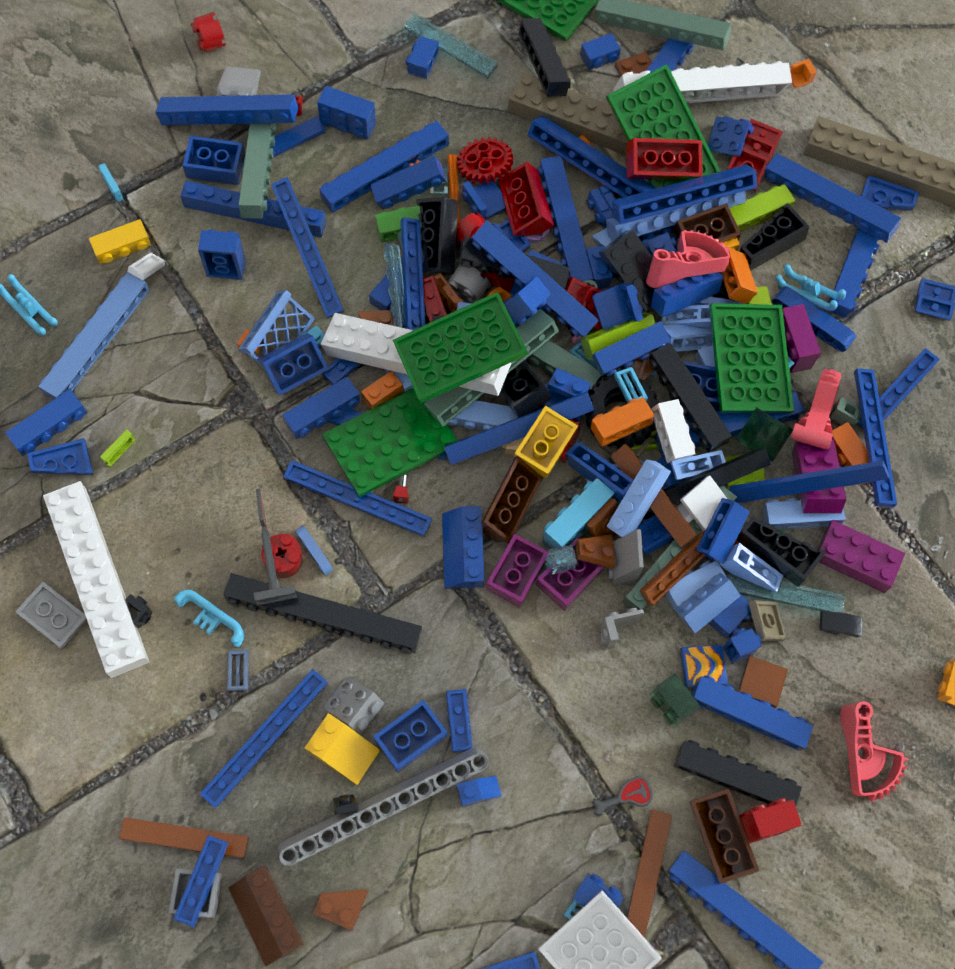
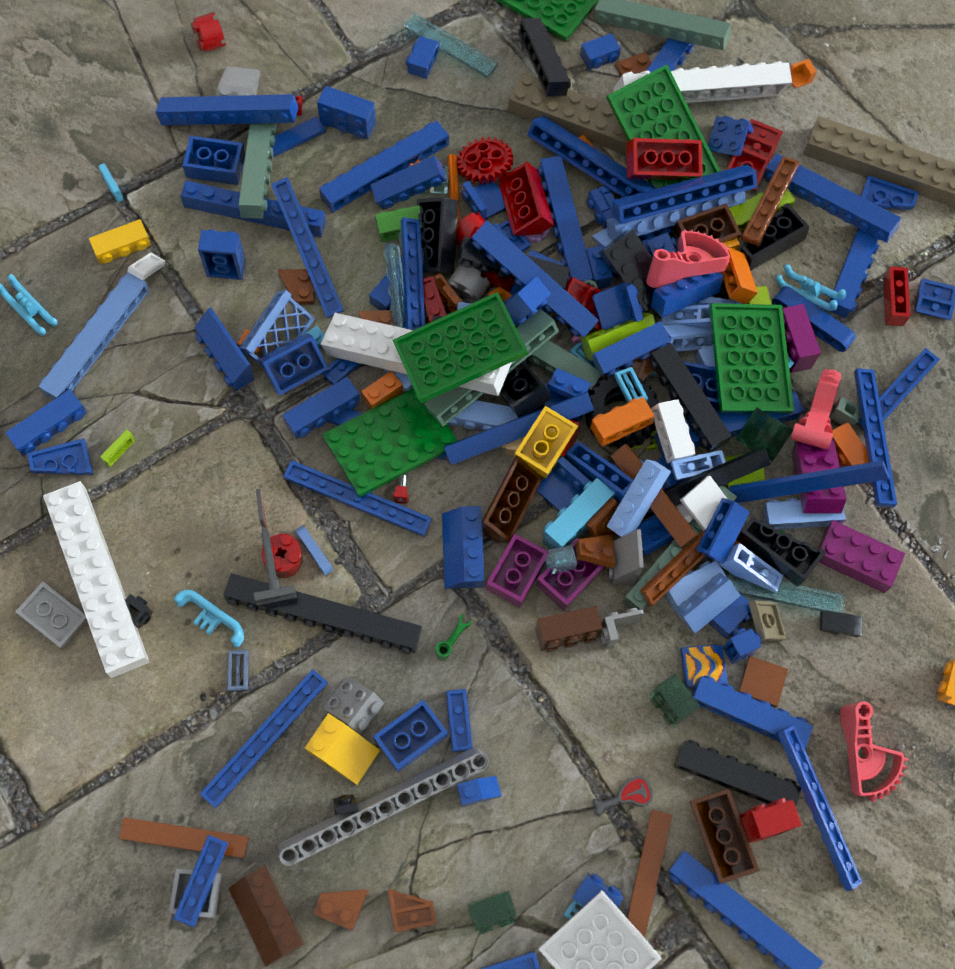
(223, 350): none -> blue slope
(298, 284): none -> dark orange wing
(410, 911): none -> dark orange wing
(446, 646): none -> green brick
(492, 911): none -> clear green brick
(562, 484): none -> blue bracket
(568, 629): none -> reddish brown brick
(770, 201): none -> dark orange tile
(820, 808): none -> blue plate
(896, 296): none -> red brick

